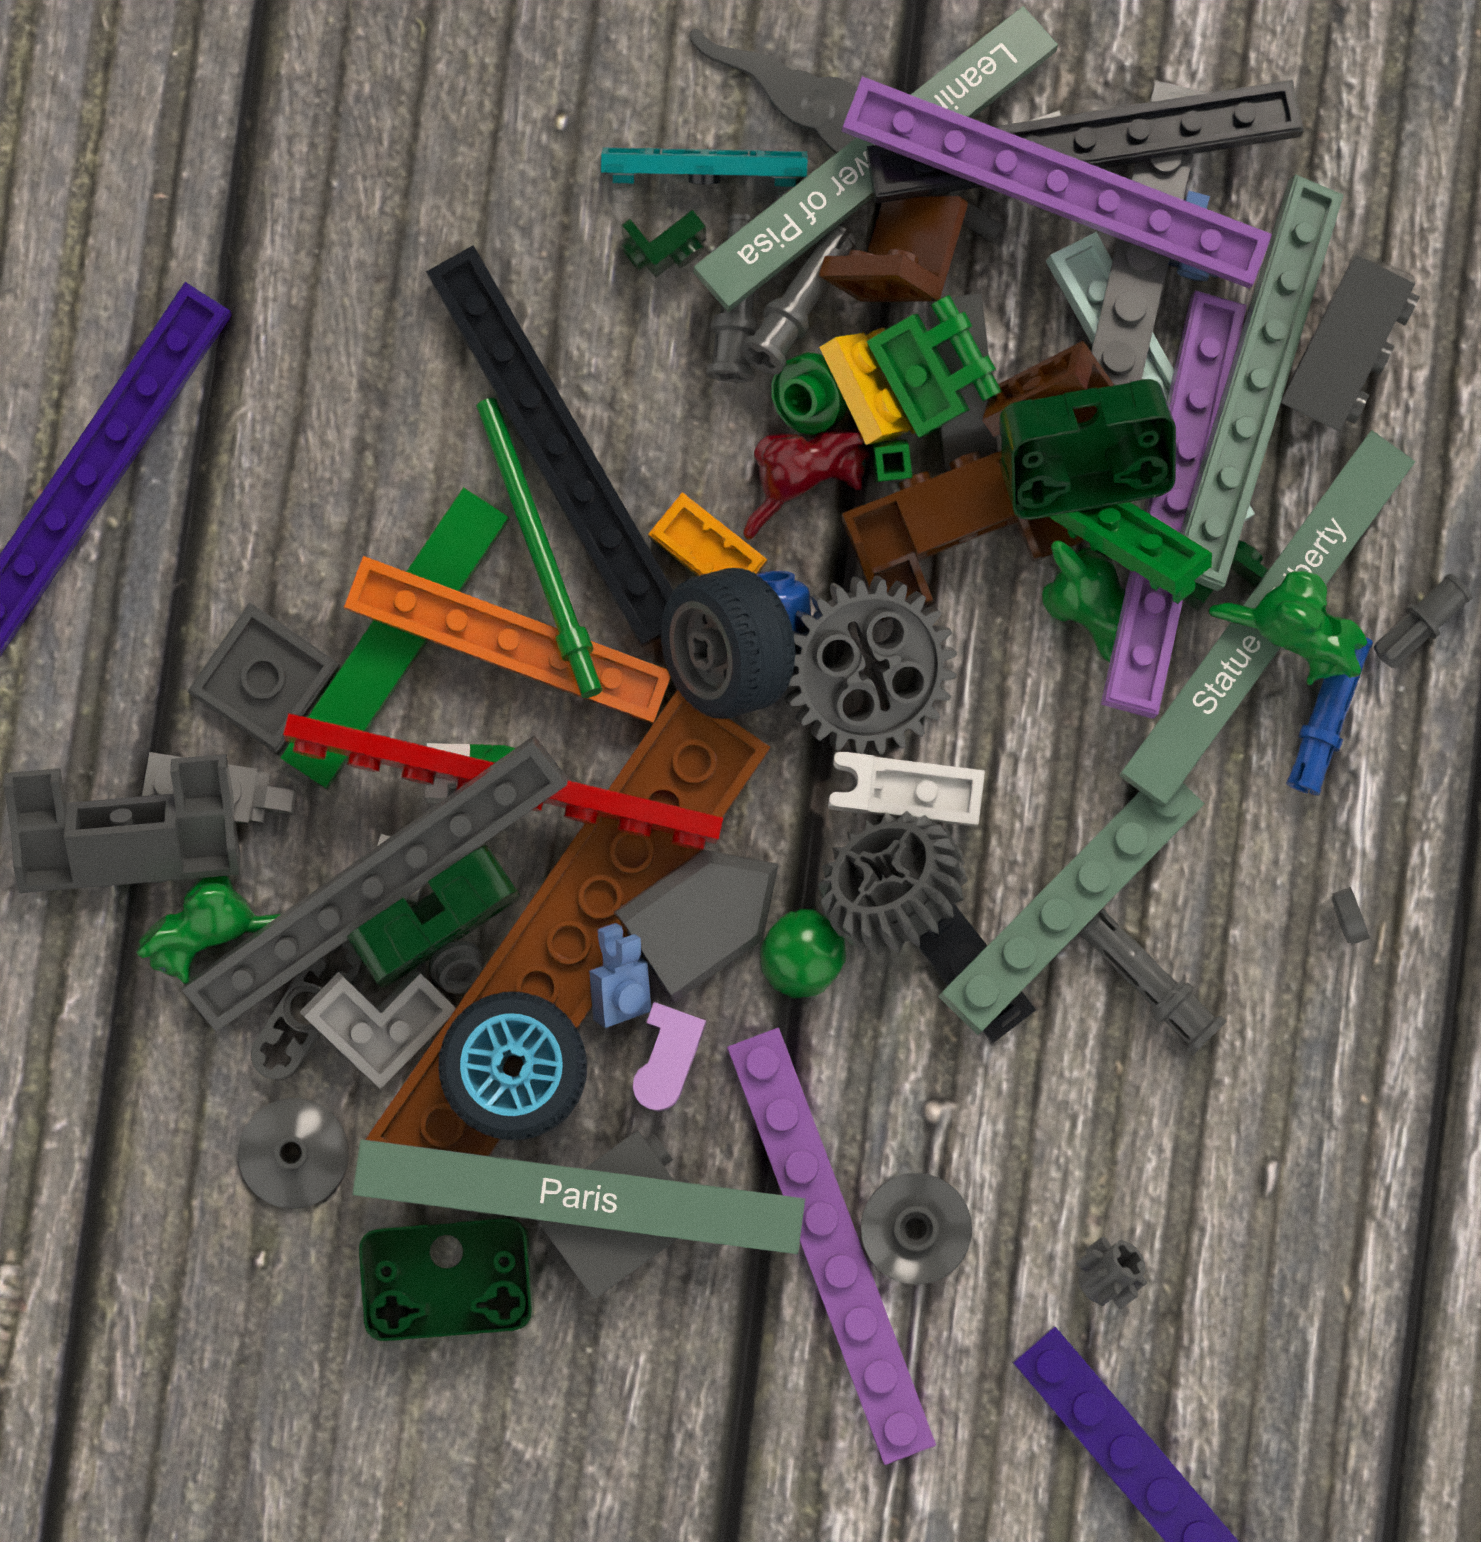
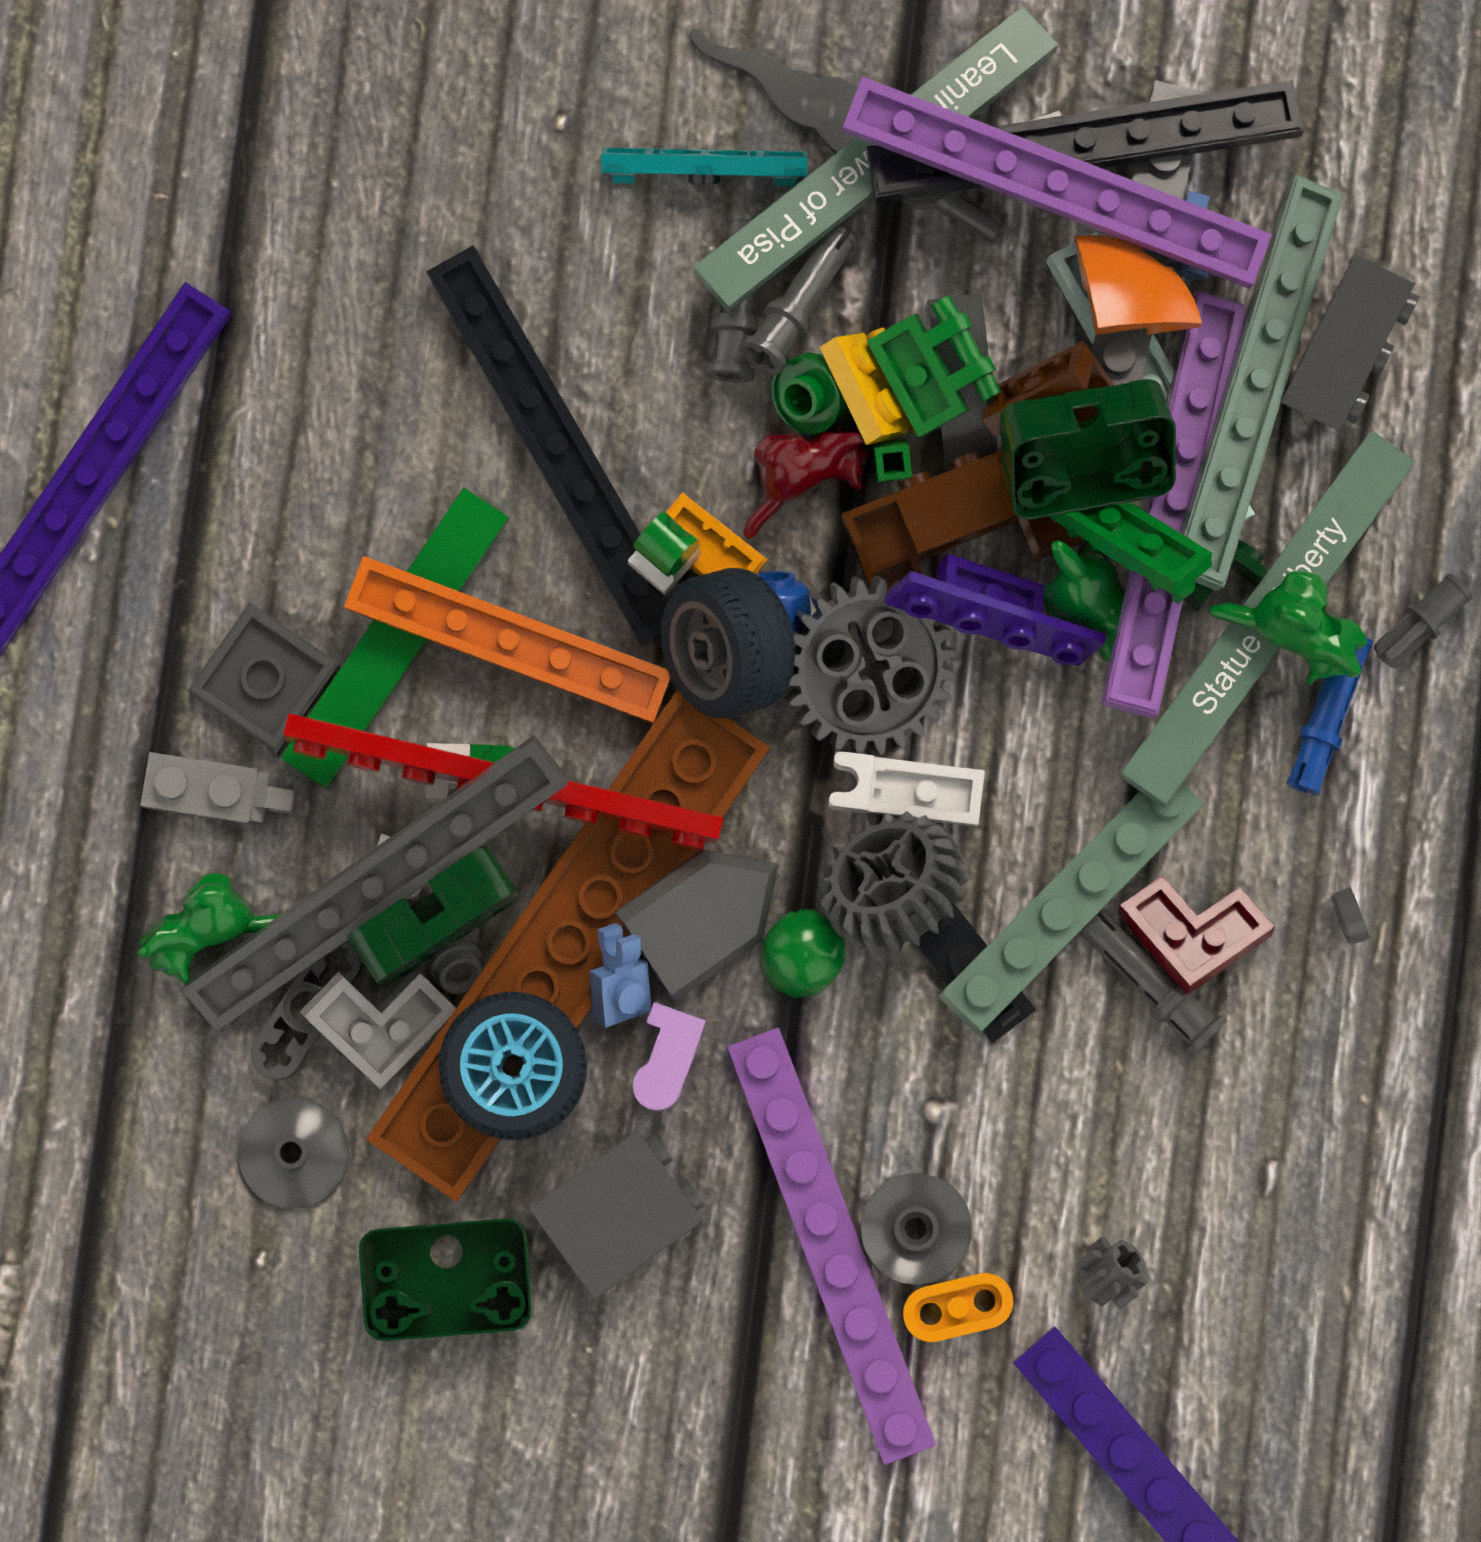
(123, 838): dark grey bracket -> none
(572, 639): green bar -> none
(579, 1196): sand green tile -> none
(664, 552): none -> green leg
(675, 245): dark green bracket -> none
(905, 254): reddish brown bracket -> none
(957, 1307): none -> light orange plate
(993, 606): none -> dark purple bracket
(1132, 288): none -> orange brick
(1194, 945): none -> plate

